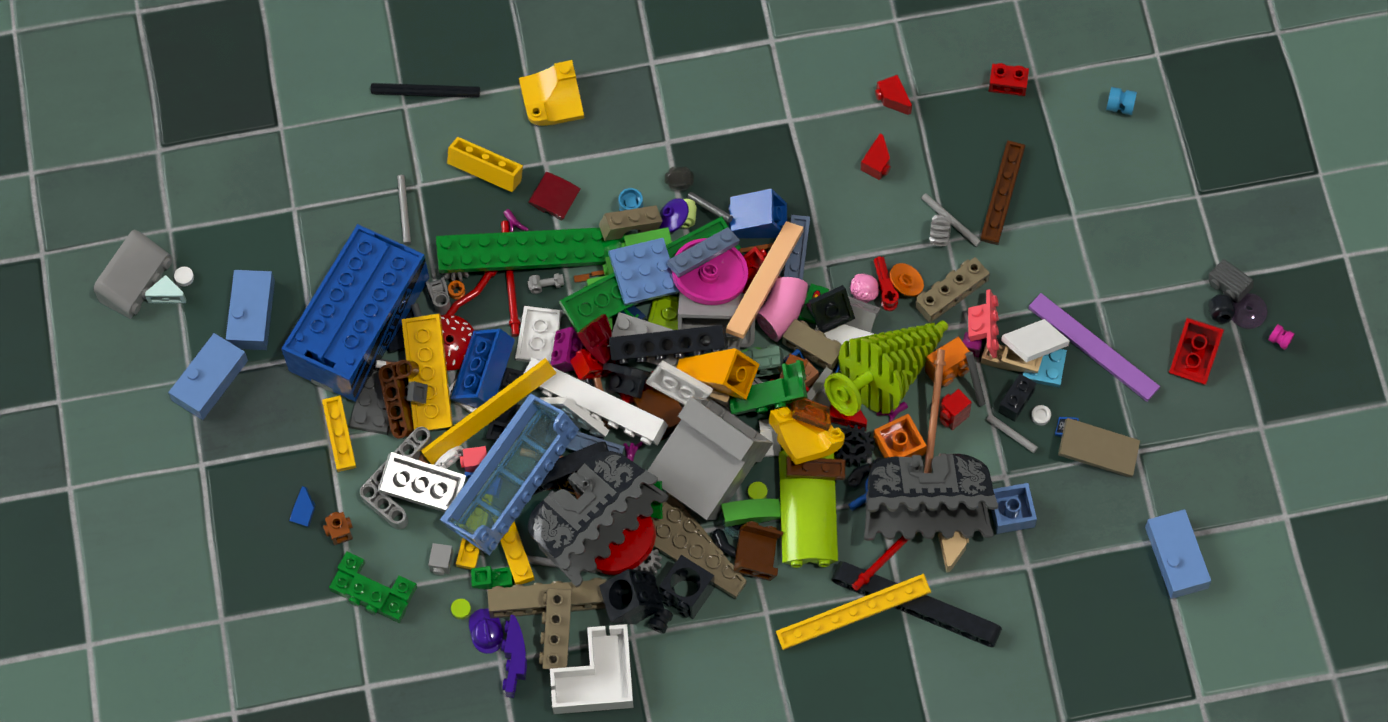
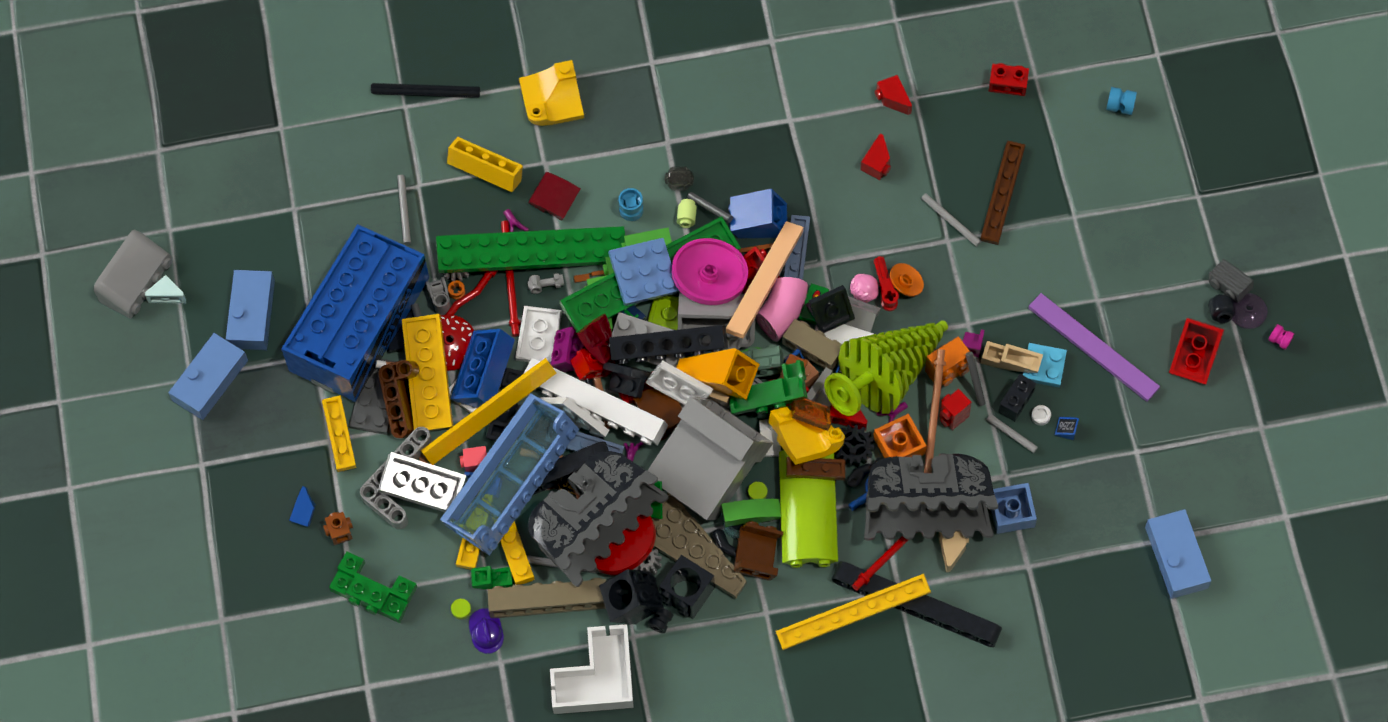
(183, 276): white tile -> none
(416, 392): dark grey tile -> none
(440, 559): light grey brick -> none
(450, 457): white tile -> none
(515, 650): dark purple slope -> none
(556, 628): dark tan brick -> none
(617, 223): dark tan arch -> none
(674, 214): dark purple dish -> none
(703, 252): sand blue plate -> none
(940, 230): light grey gear -> none
(952, 289): dark tan brick -> none
(983, 323): coral bracket -> none
(1035, 340): white tile -> none
(1099, 447): dark tan tile -> none

